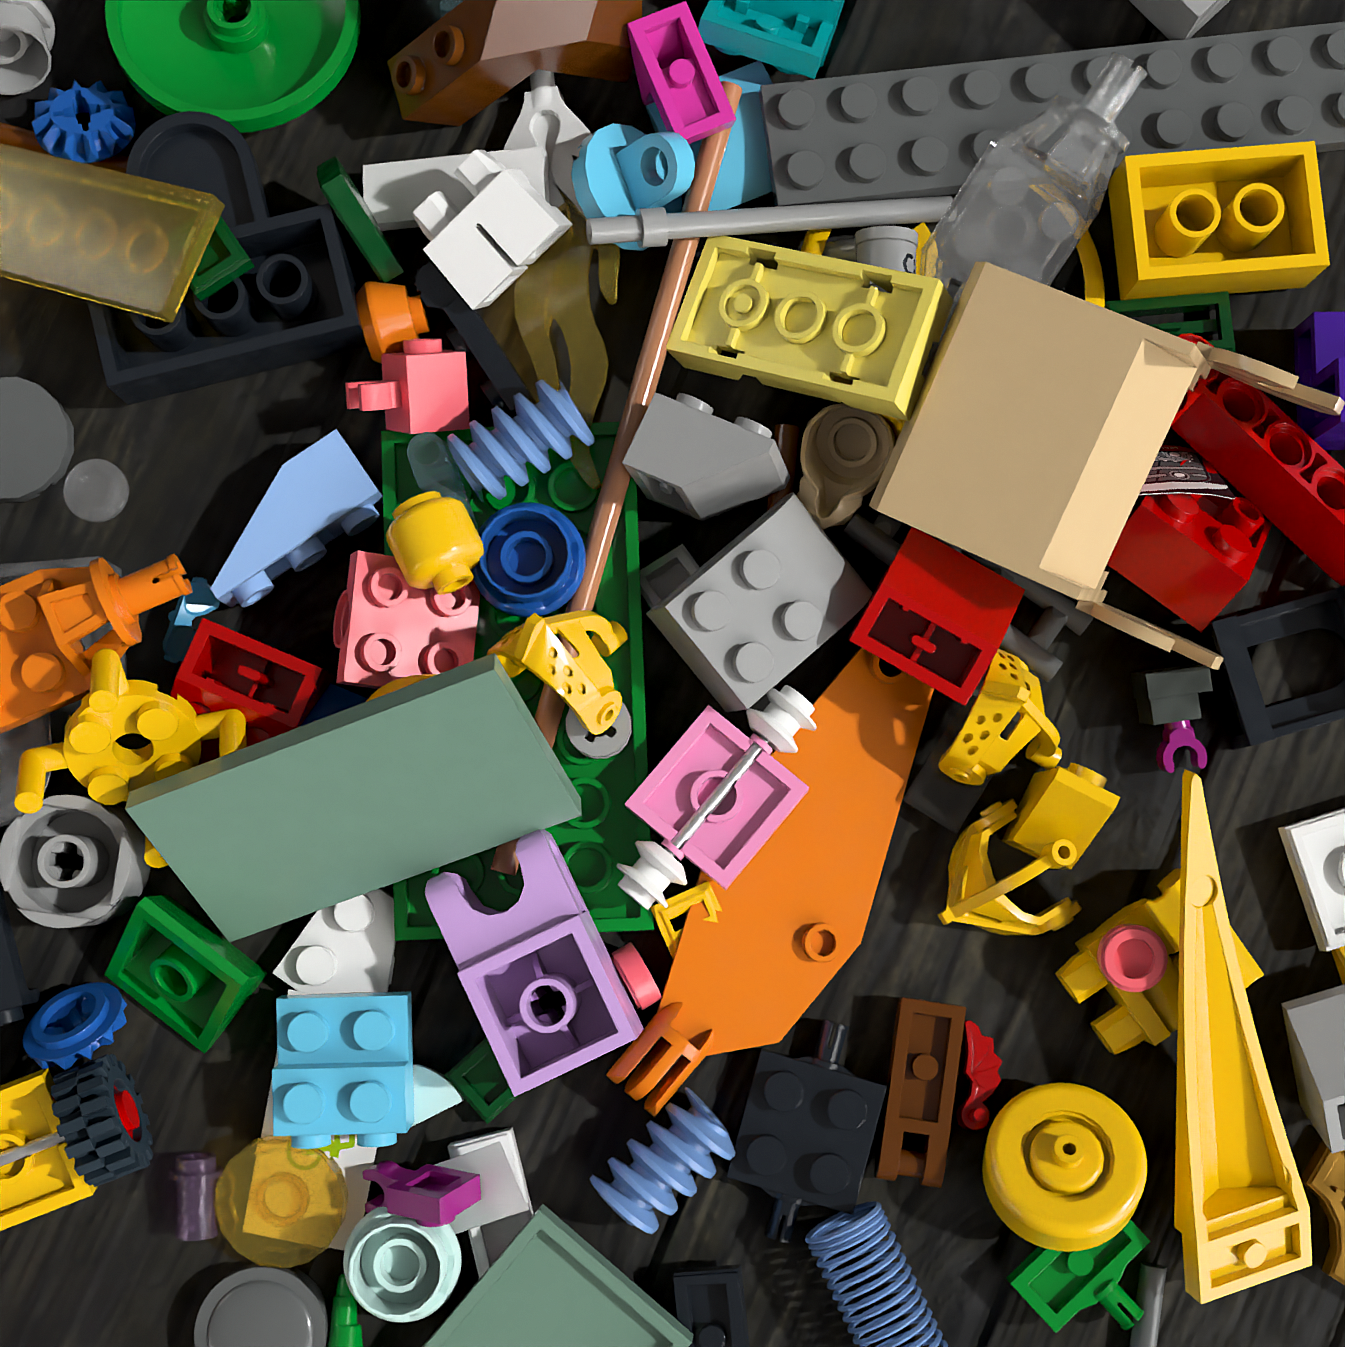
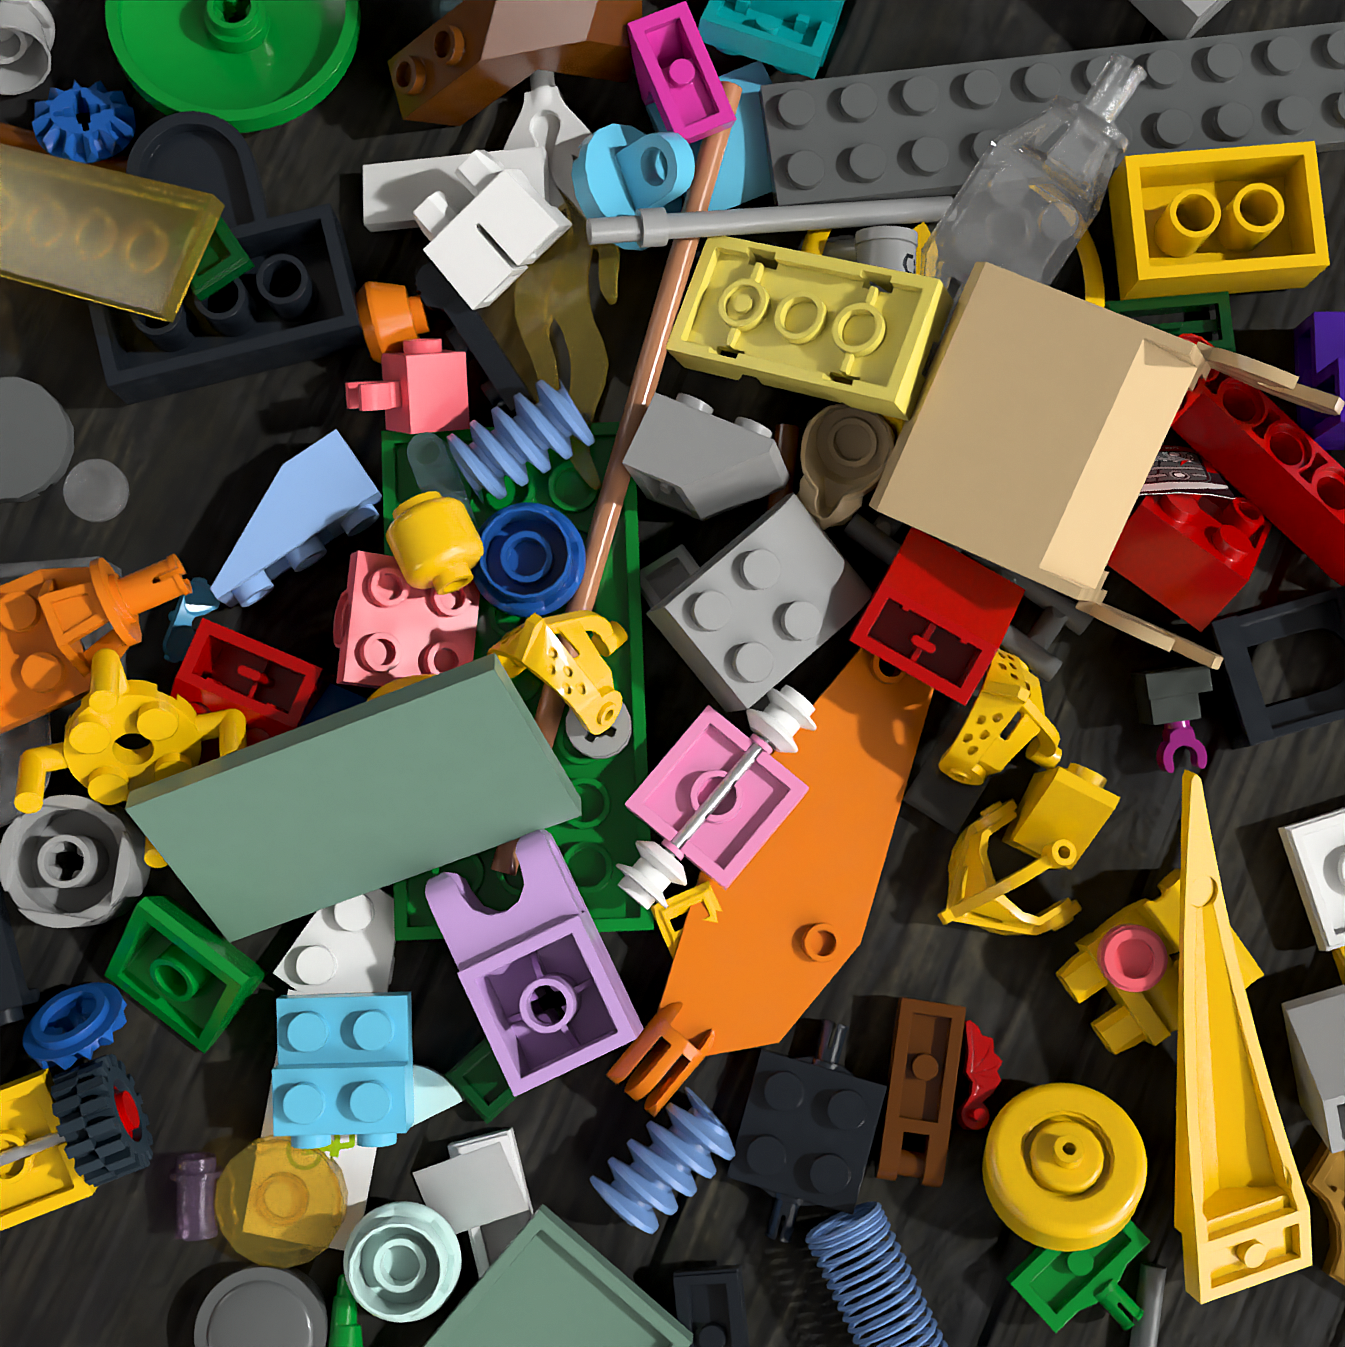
(357, 219): dark green tile -> none
(428, 1194): magenta plate -> none
(635, 976): coral tile -> none

